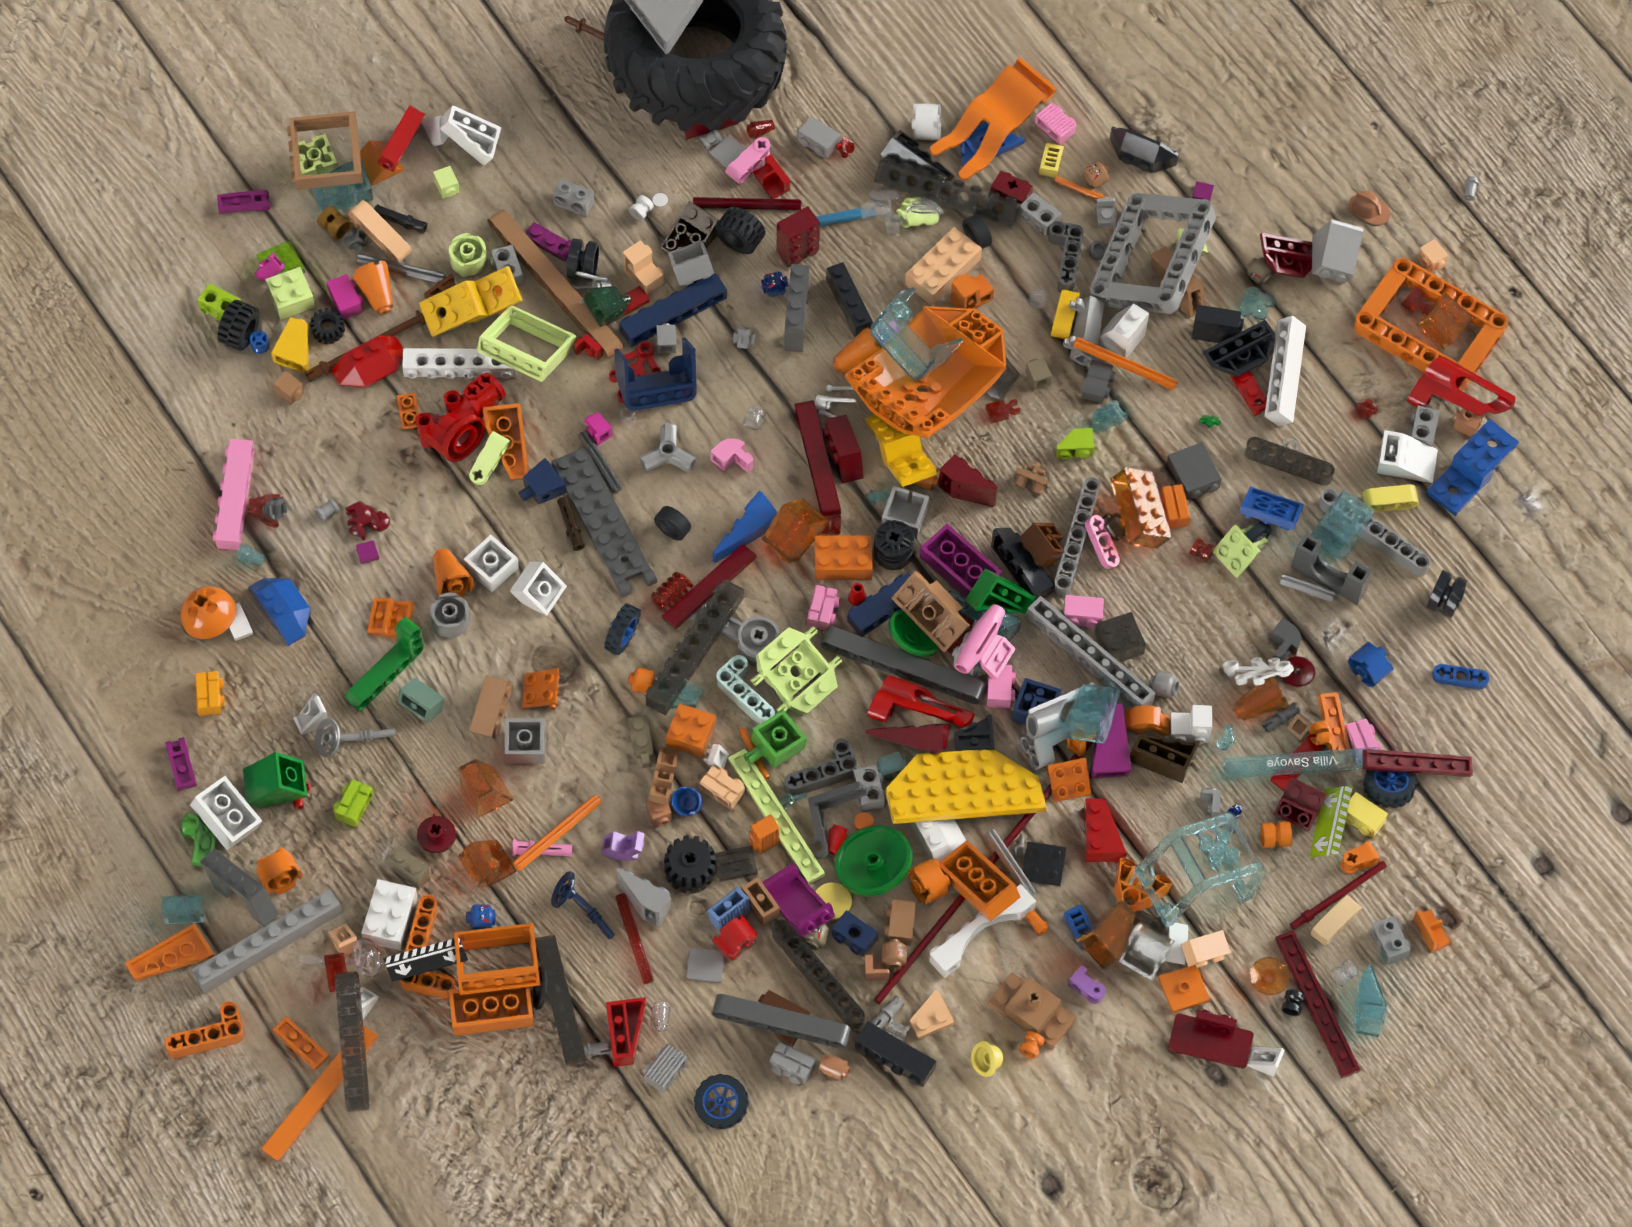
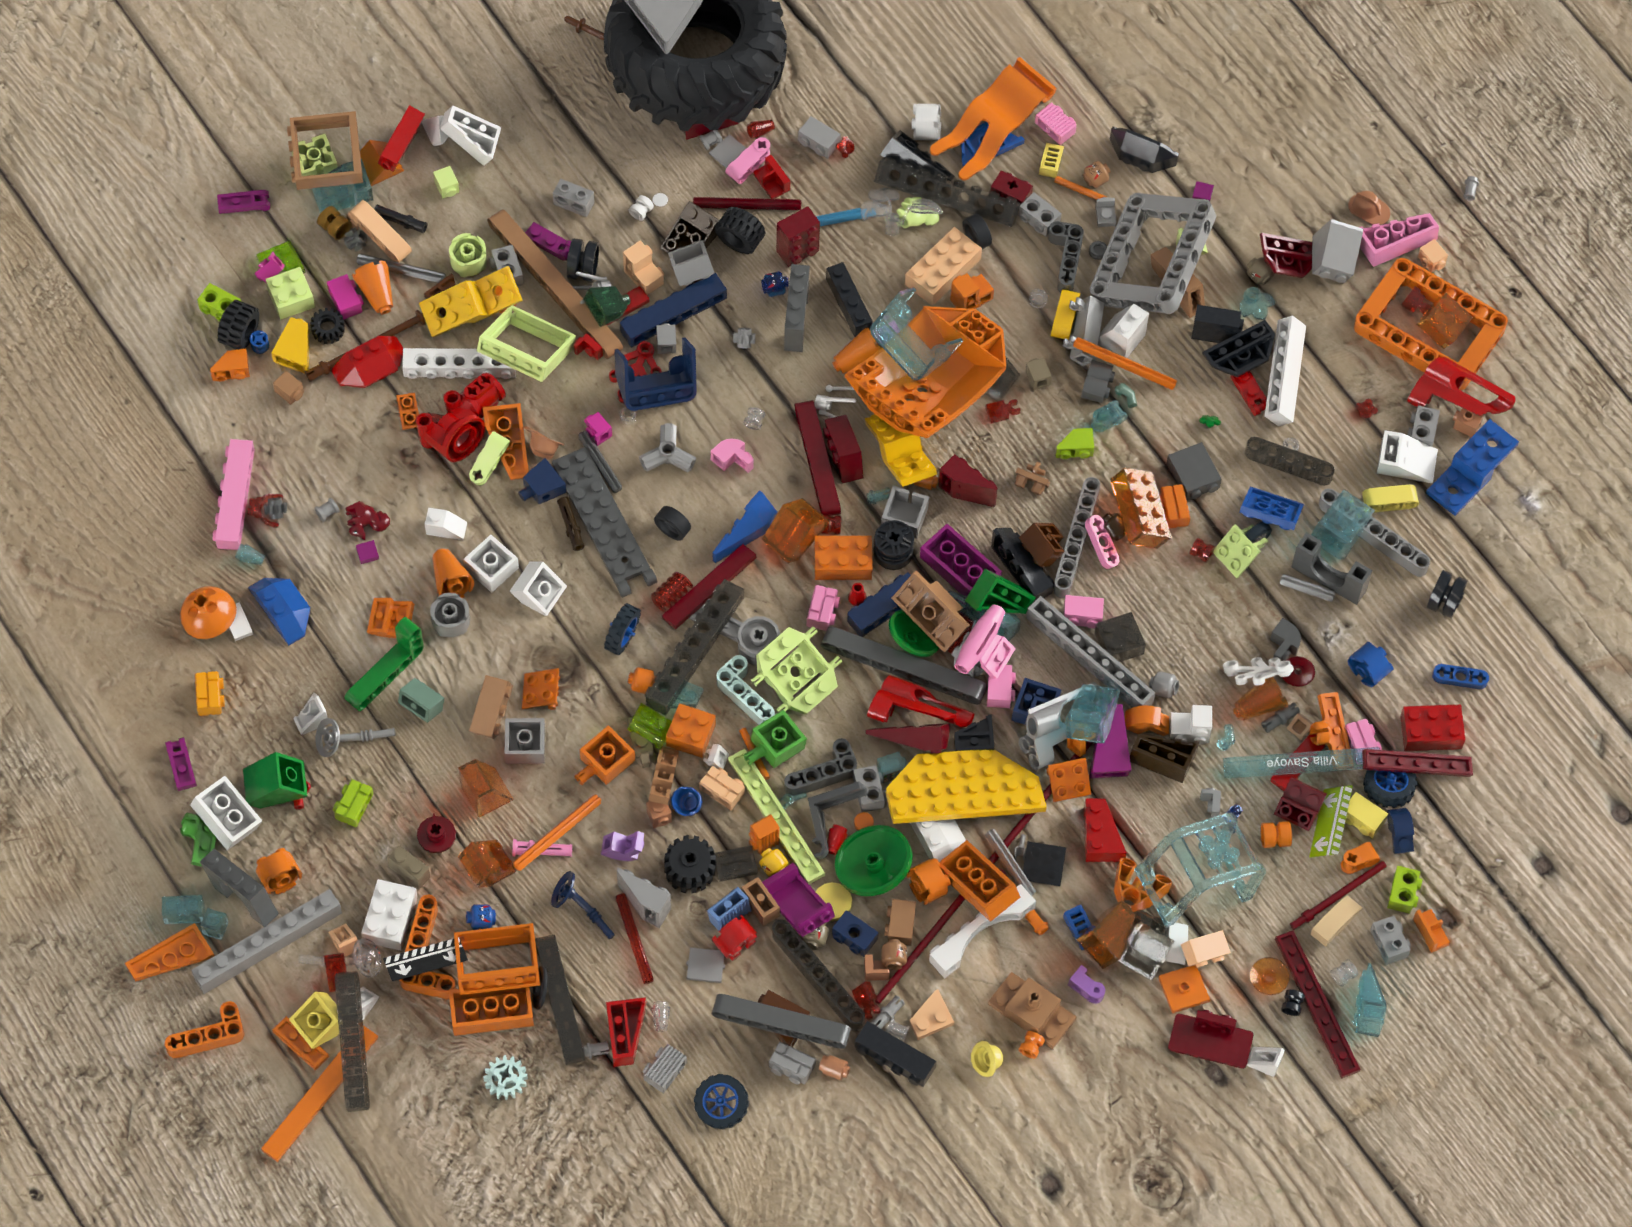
(214, 923): none -> clear light blue brick
(231, 365): none -> orange slope
(317, 1019): none -> light yellow slope
(444, 524): none -> white slope
(498, 1073): none -> light aqua gear
(542, 445): none -> nougat piece
(617, 759): none -> orange brick
(652, 722): none -> clear neon green plate
(772, 861): none -> yellow head
(865, 997): none -> clear red plate
(1121, 389): none -> sand green arm
(1394, 239): none -> bright pink wedge
(1402, 830): none -> dark blue brick
(1402, 889): none -> lime brick
(1432, 727): none -> red brick

